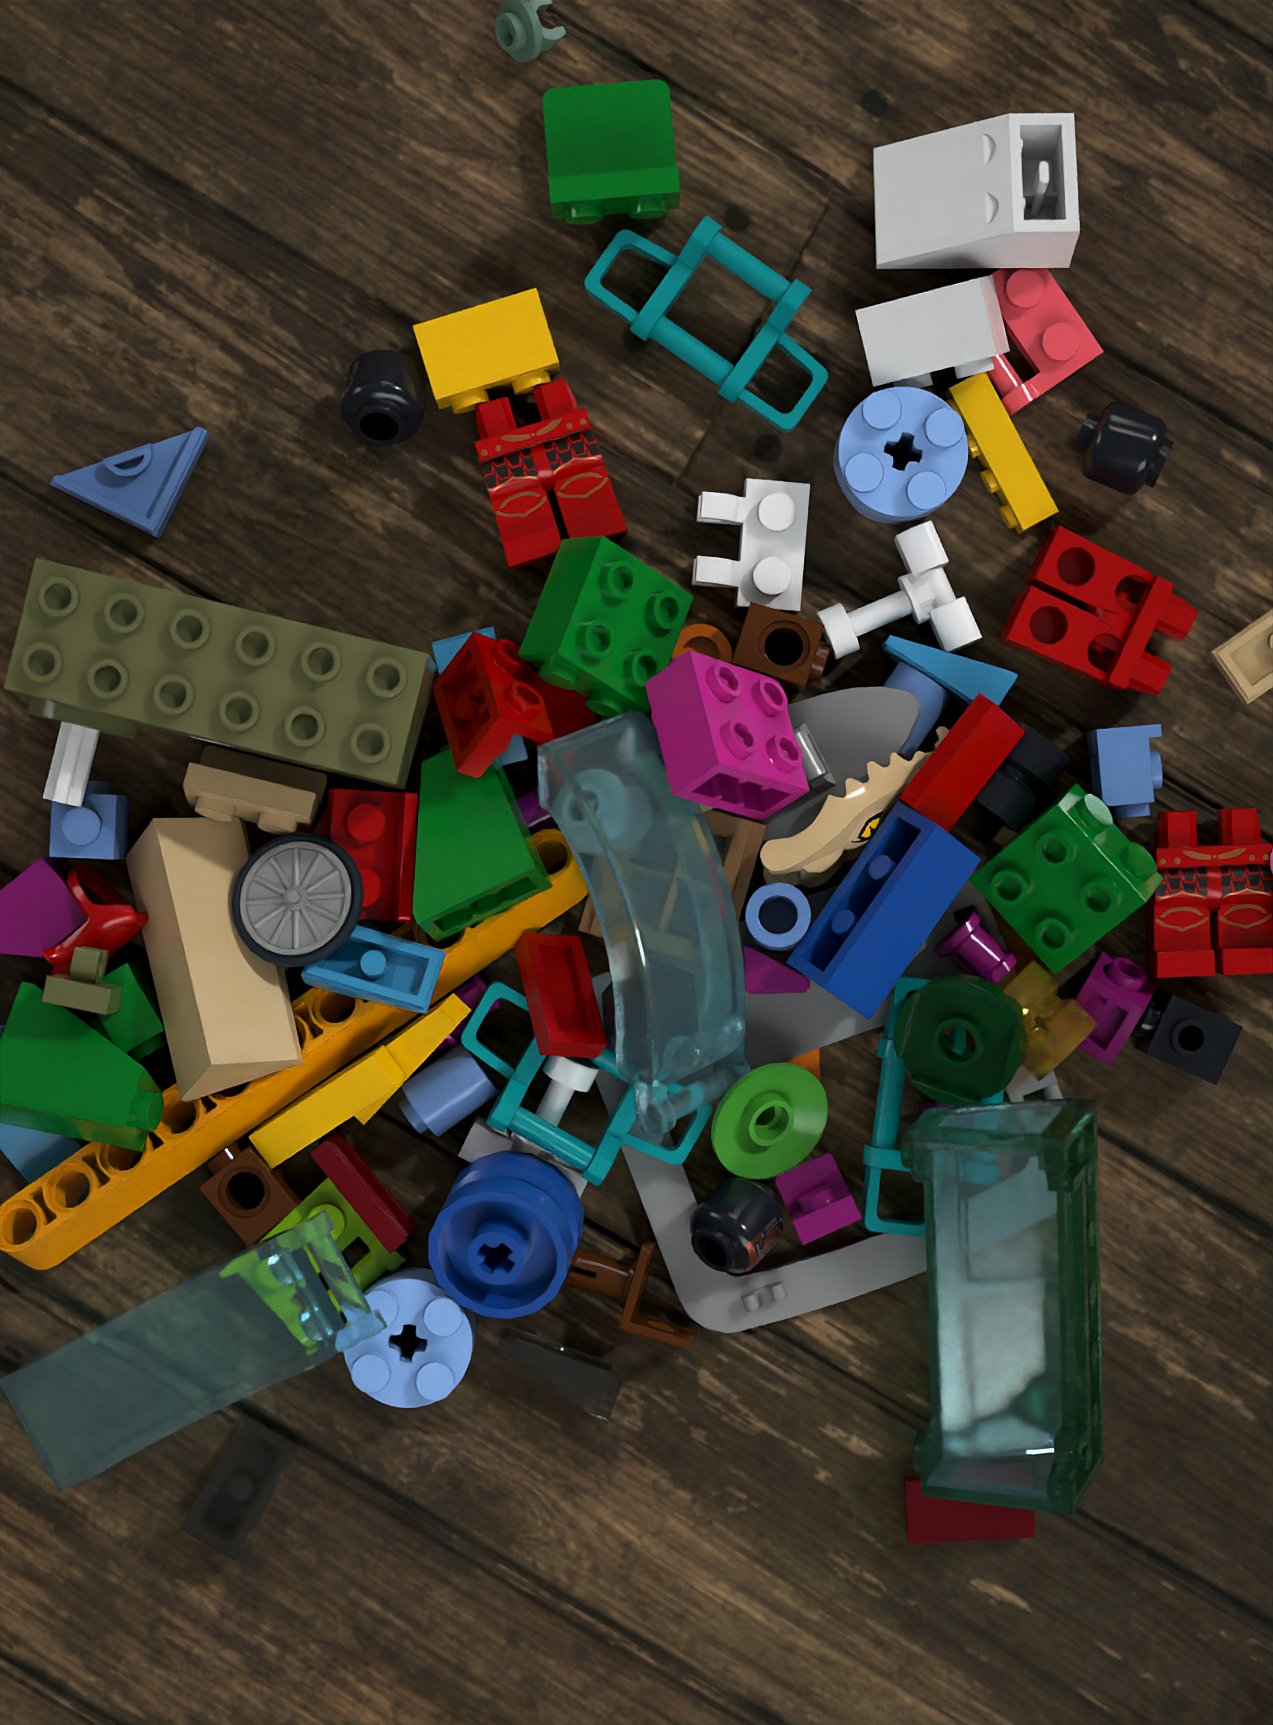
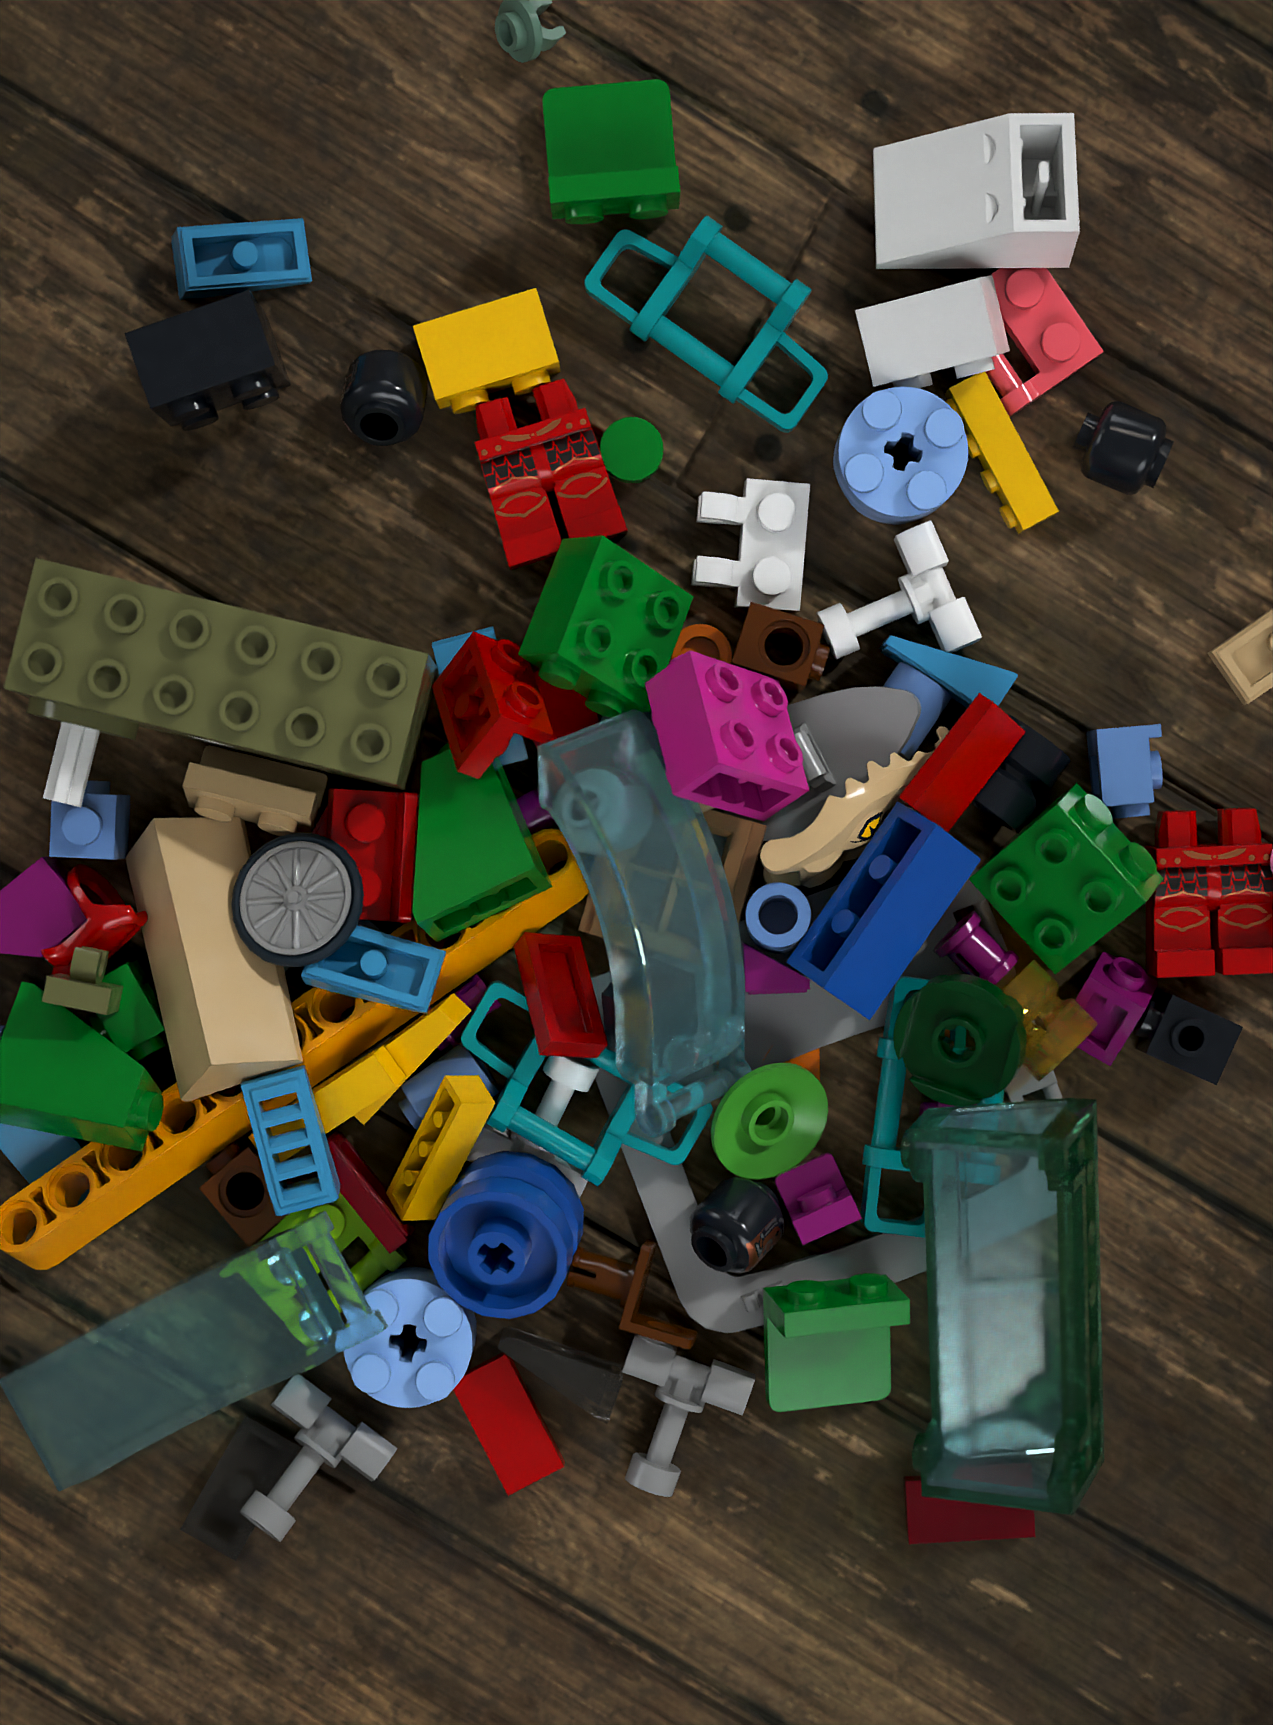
(139, 483): medium blue tile -> none
(209, 361): none -> black brick
(240, 257): none -> dark azure slope
(305, 1193): none -> dark azure slope
(324, 1439): none -> light grey bar
(440, 1147): none -> yellow piece
(508, 1423): none -> red tile
(631, 449): none -> green tile
(683, 1388): none -> light grey bar
(830, 1340): none -> green bracket
(1117, 620): red hips -> none

